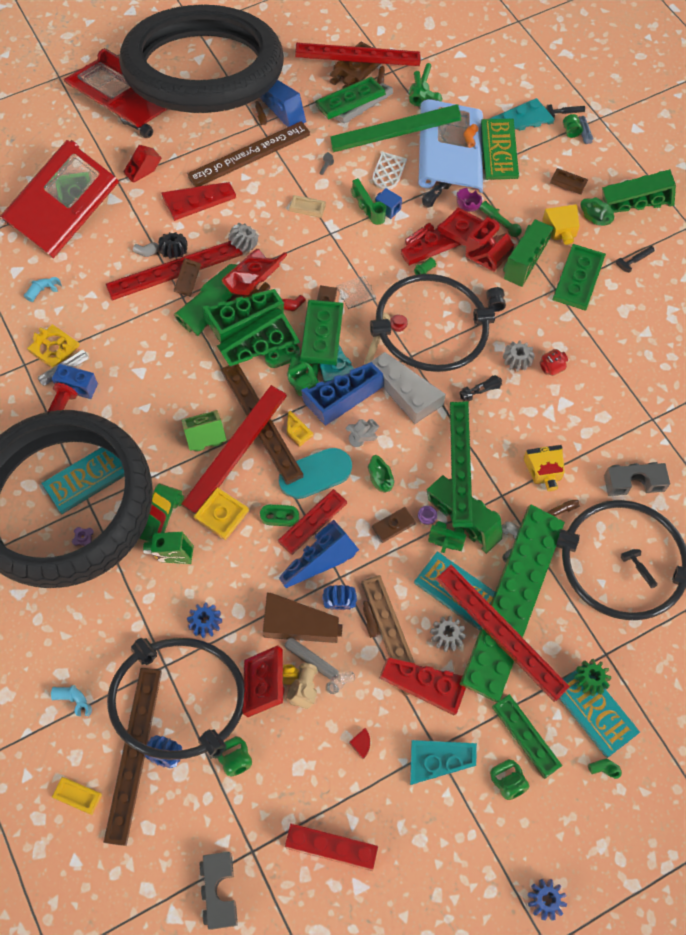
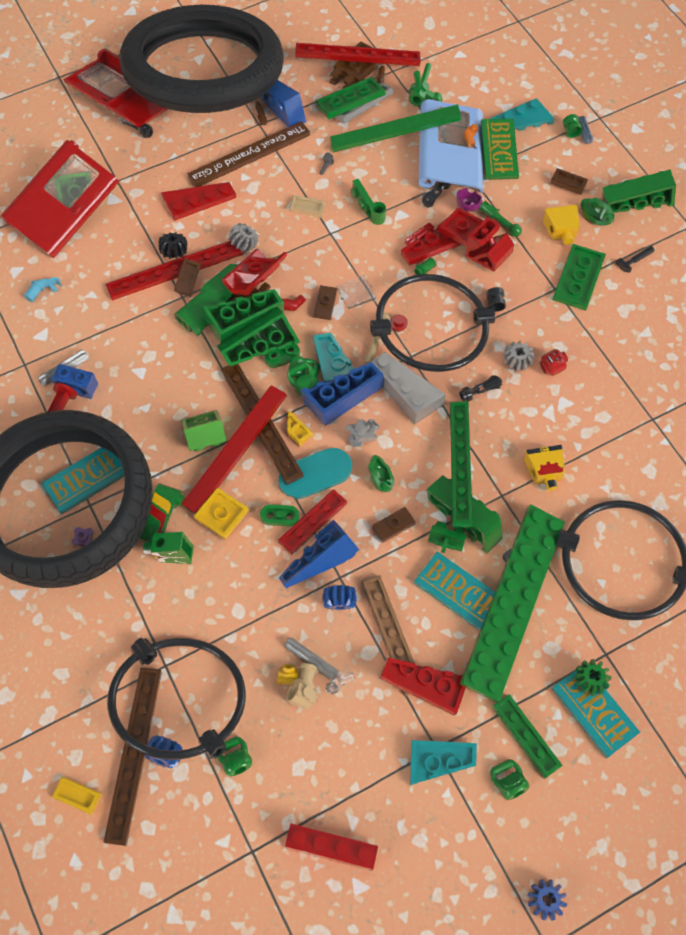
(61, 354): yellow piece -> none
(72, 694): medium azure piece -> none
(142, 163): red slope -> none
(146, 251): light grey arm -> none
(198, 615): blue gear -> none
(215, 869): dark grey arch -> none
(263, 681): red plate -> none
(295, 620): reddish brown slope -> none
(322, 332): green tile -> none
(361, 743): red tile -> none
(371, 623): reddish brown piece -> none
(383, 154): white window -> none
(391, 200): blue brick -> none
(427, 515): medium lavender plate -> none
(439, 630): light grey gear -> none
(502, 633): red tile -> none
(511, 528): light grey arm -> none
(527, 252): green wedge -> none
(565, 110): black piece -> none
(566, 506): reddish brown piece -> none
(607, 767): green arm -> none
(632, 554): black piece -> none
(651, 475): dark grey arch -> none

